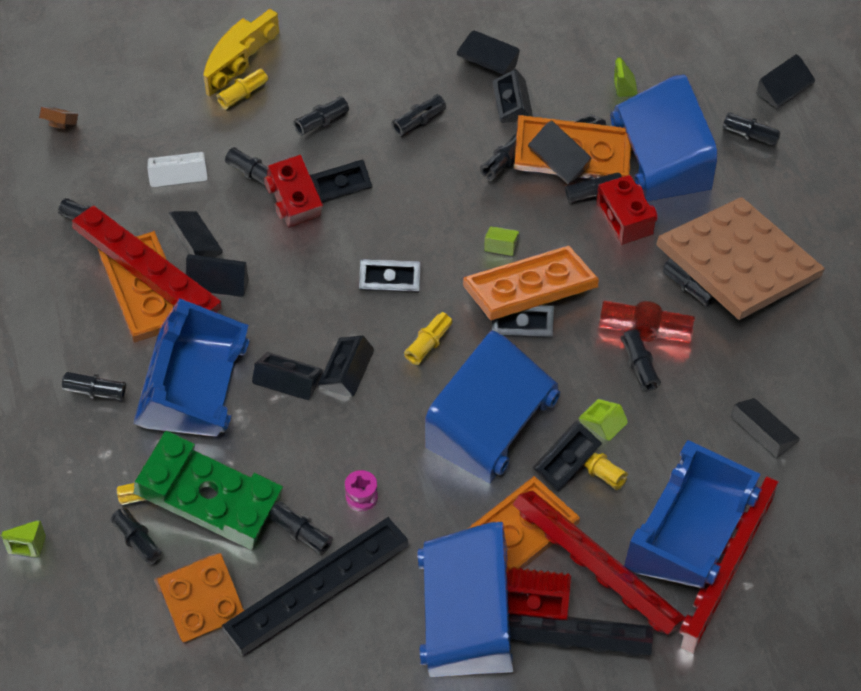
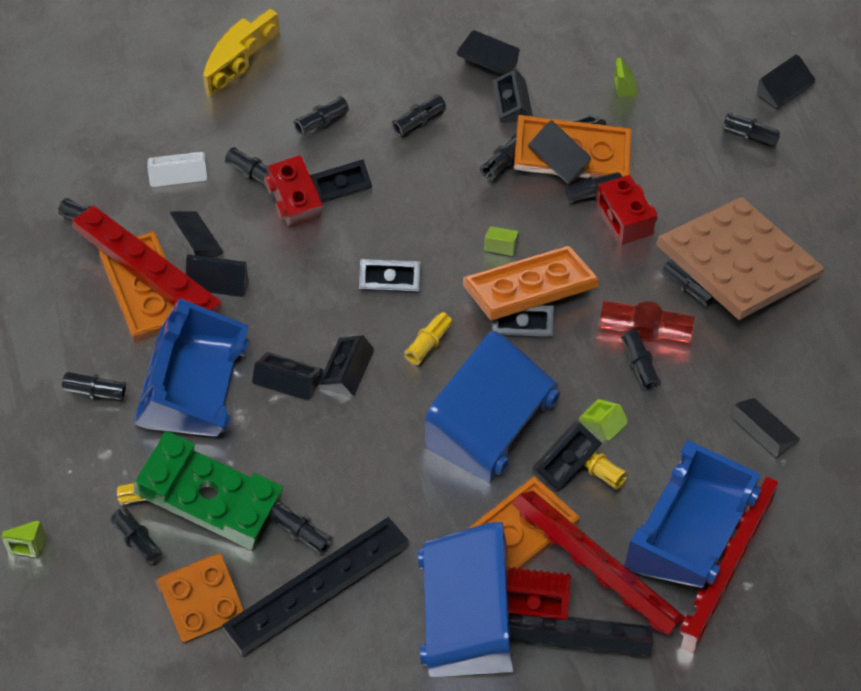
(58, 117): dark orange plate -> none
(242, 88): yellow axle -> none
(357, 497): dark pink wheel -> none
(668, 139): blue windscreen -> none

